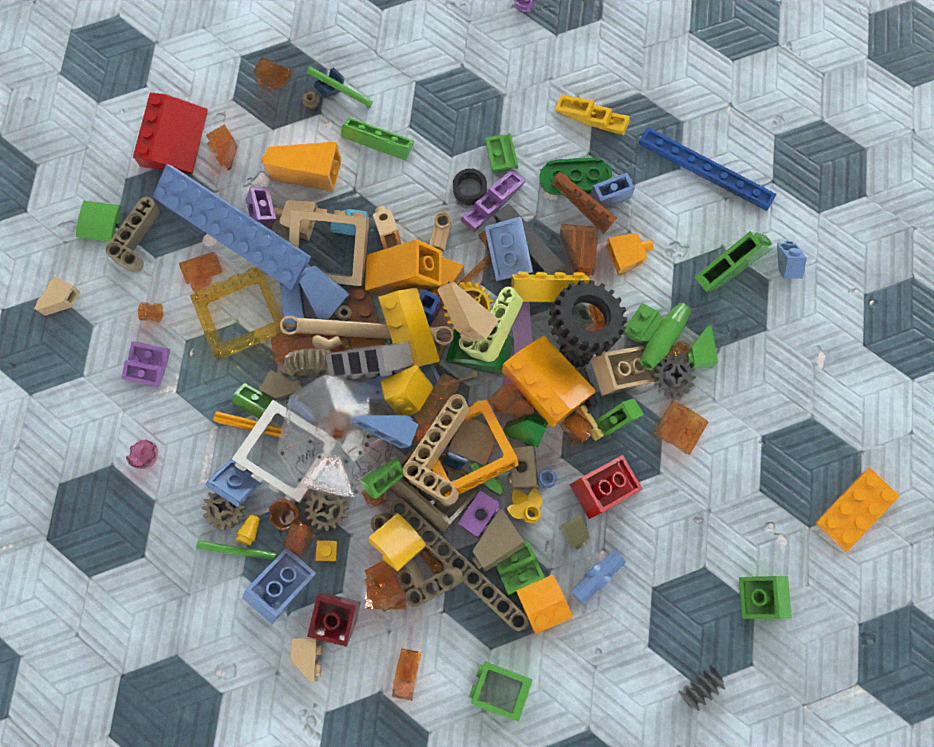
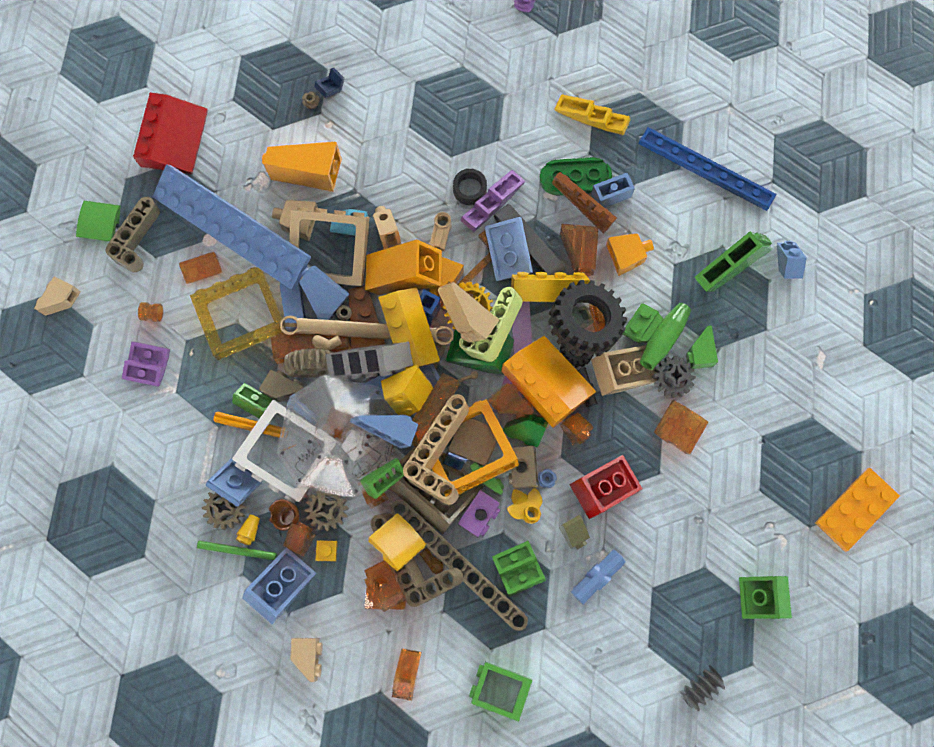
(143, 454): clear pink hair -> none
(201, 283): clear orange tile -> none
(224, 145): clear orange slope -> none
(261, 206): medium lavender brick -> none
(272, 74): clear orange slope -> none
(333, 83): bright green bar -> none
(333, 619): dark red slope -> none
(376, 138): bright green slope -> none
(497, 543): dark tan slope -> none
(501, 153): bright green plate -> none
(544, 604): light orange slope -> none
(596, 433): light yellow axle -> none
(619, 417): bright green slope -> none
(679, 346): clear orange arm -> none

